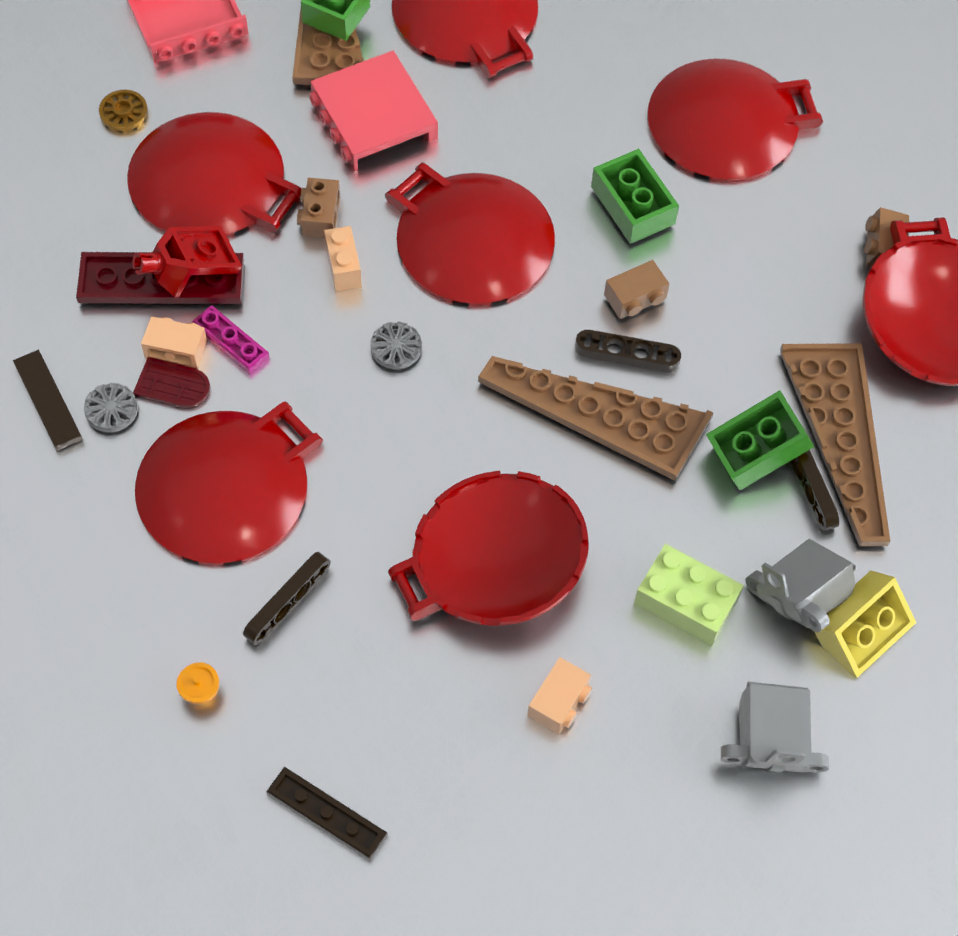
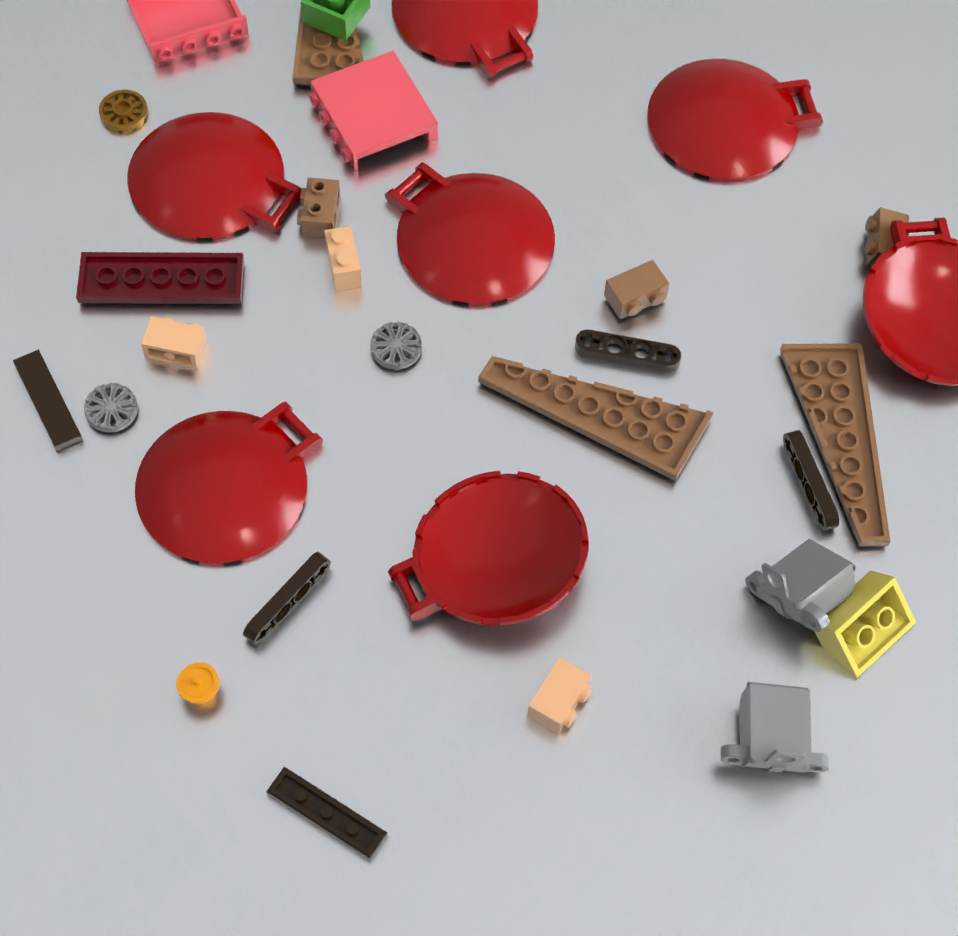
(172, 384): dark red window -> none
(187, 253): red plate -> none
(239, 348): dark pink tile -> none
(634, 196): bright green brick -> none
(688, 594): yellowish green brick -> none
(759, 440): bright green brick -> none

